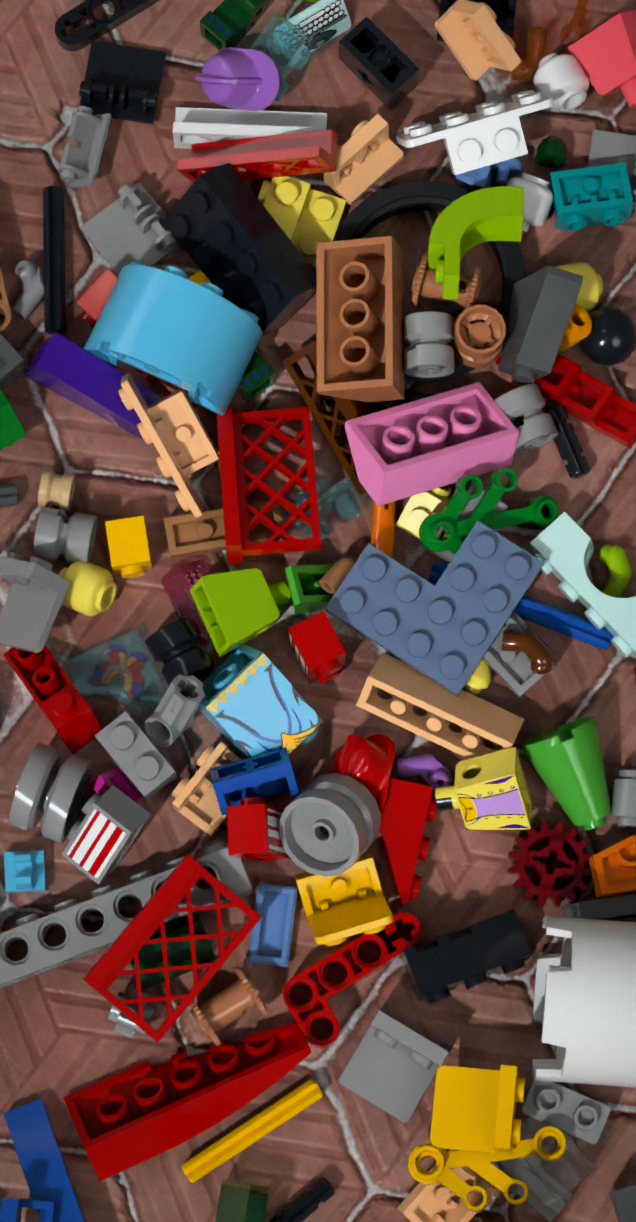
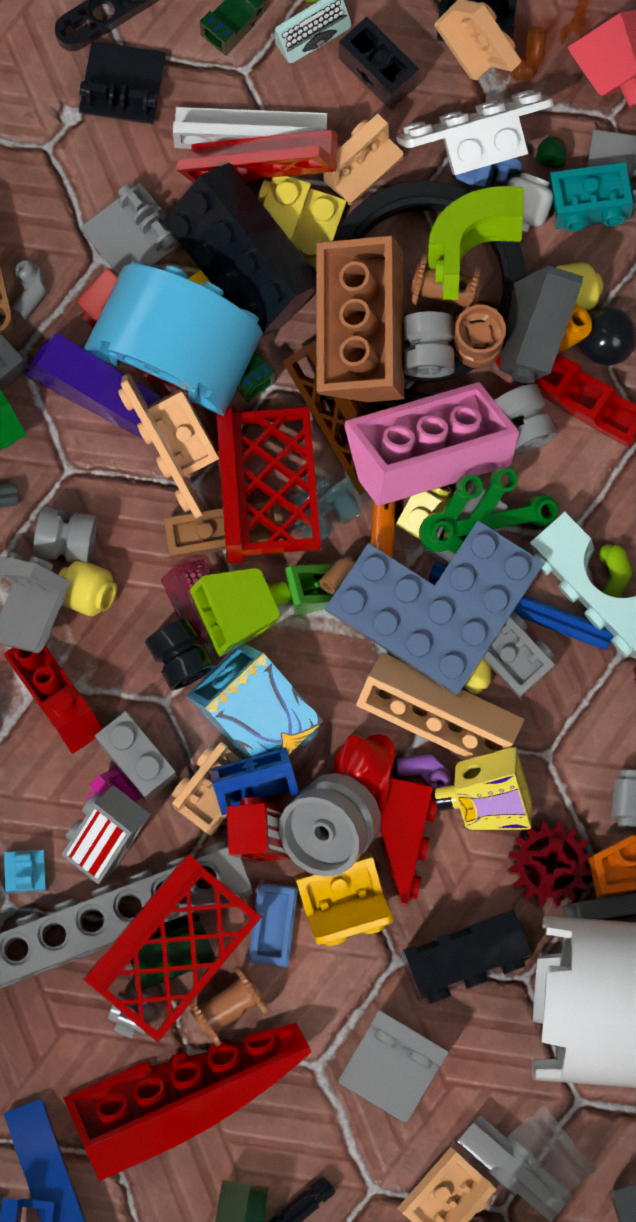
(46, 791): light grey wheel -> none
(54, 260): black axle -> none
(56, 489): tan wheel -> none
(81, 162): light grey hinge -> none
(119, 671): clear light blue tile -> none
(128, 546): yellow brick -> none
(174, 711): light grey piece -> none
(240, 79): medium lavender piece -> none
(252, 1130): yellow axle -> none
(286, 46): clear light blue bracket -> none
(317, 648): red brick -> none
(356, 971): red beam -> none
(477, 1109): yellow bracket -> none
(481, 1164): yellow plant -> none
(534, 648): reddish brown arm -> none
(562, 80): white head -> none
(566, 1110): light grey bracket -> none
(568, 443): black axle -> none
(573, 770): bright green cone -> none

